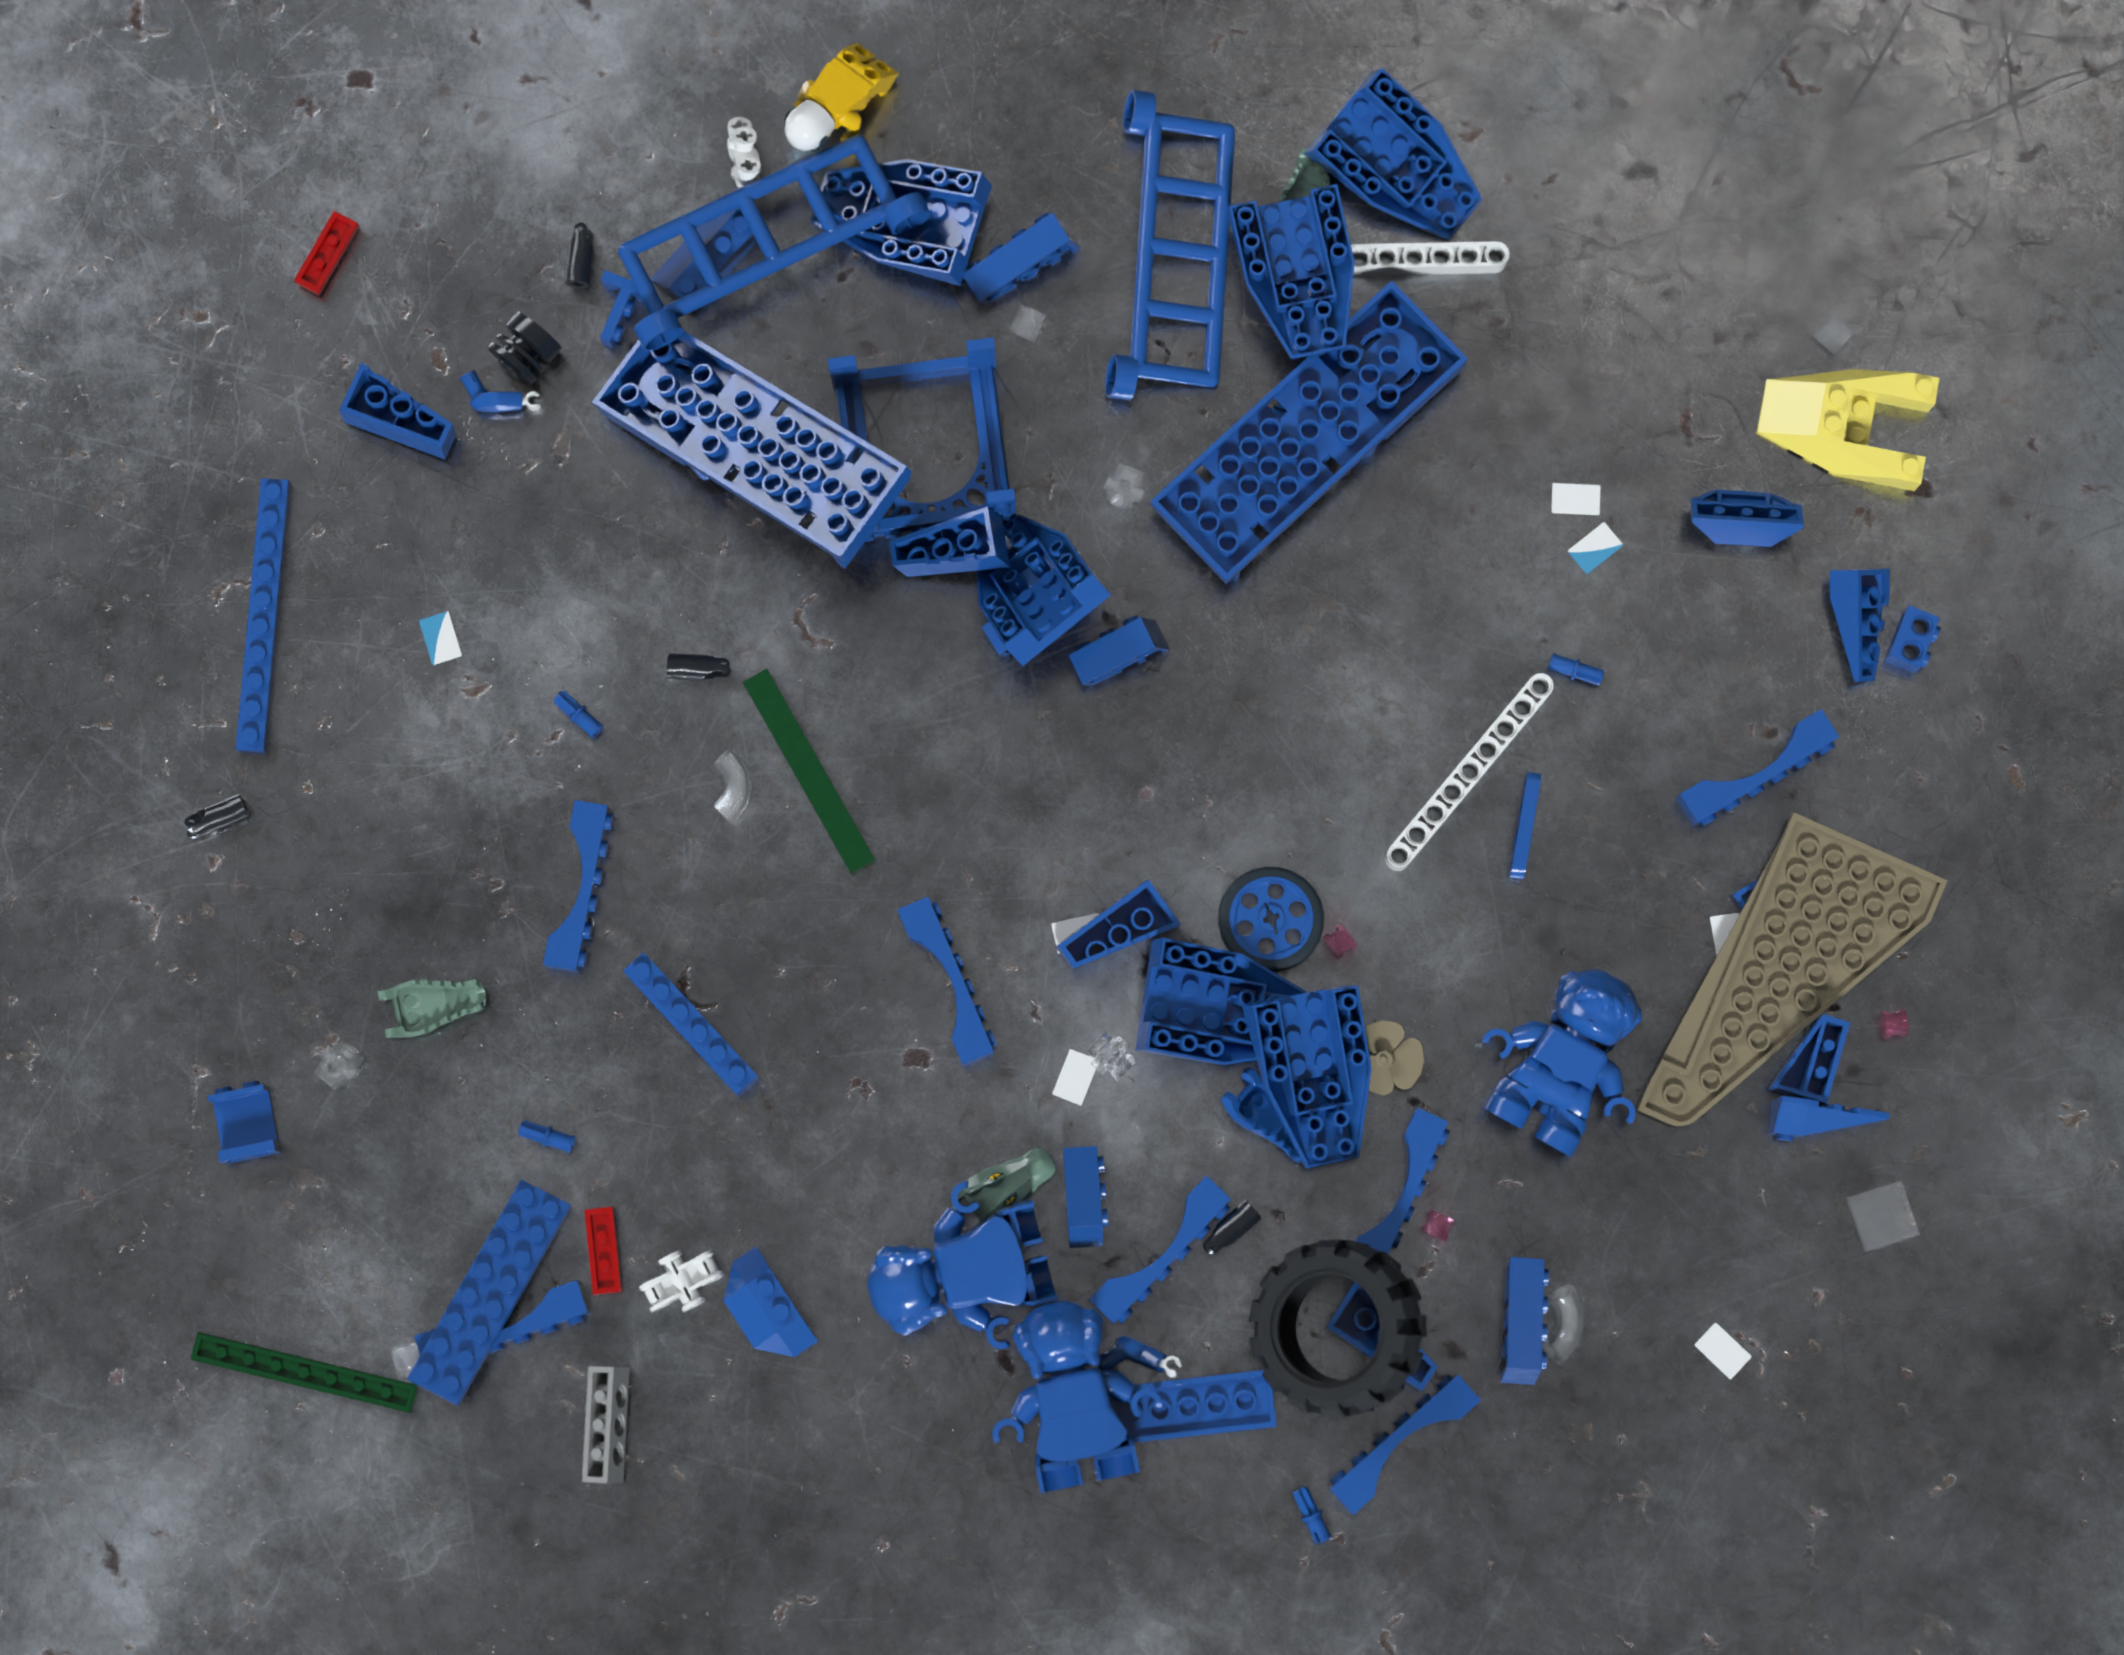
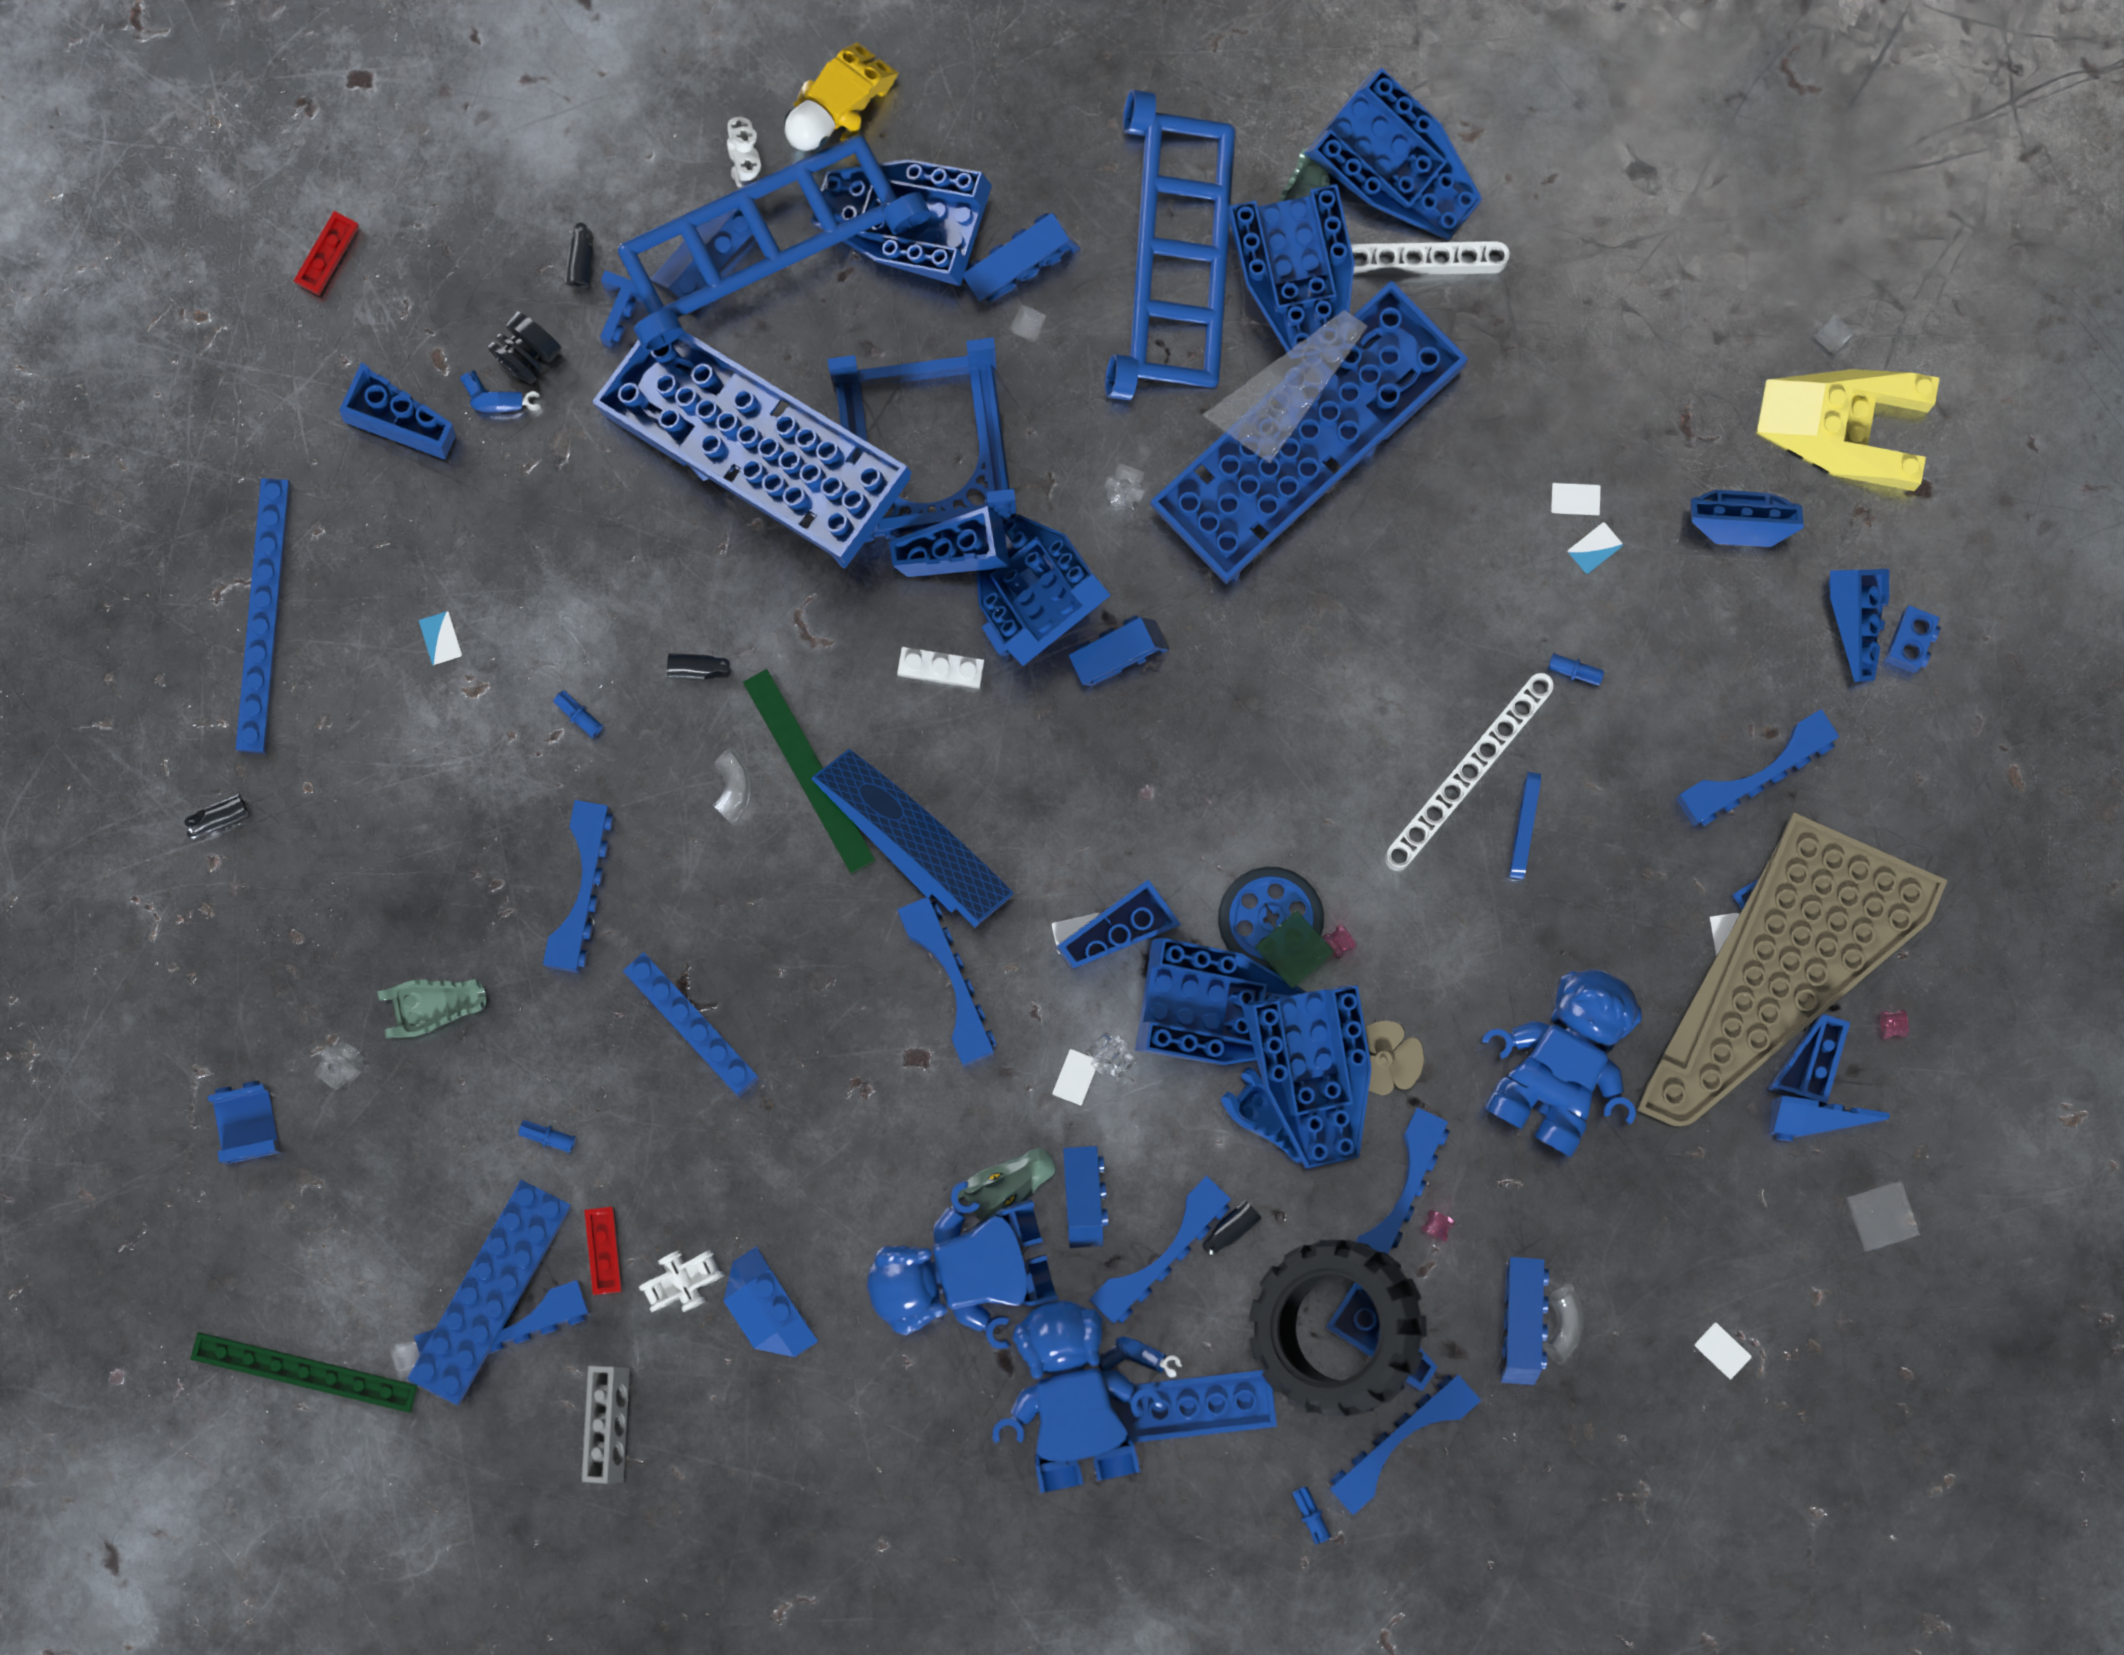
(913, 838): none -> slope
(940, 667): none -> white plate
(1278, 397): none -> clear wing
(1294, 949): none -> clear green plate

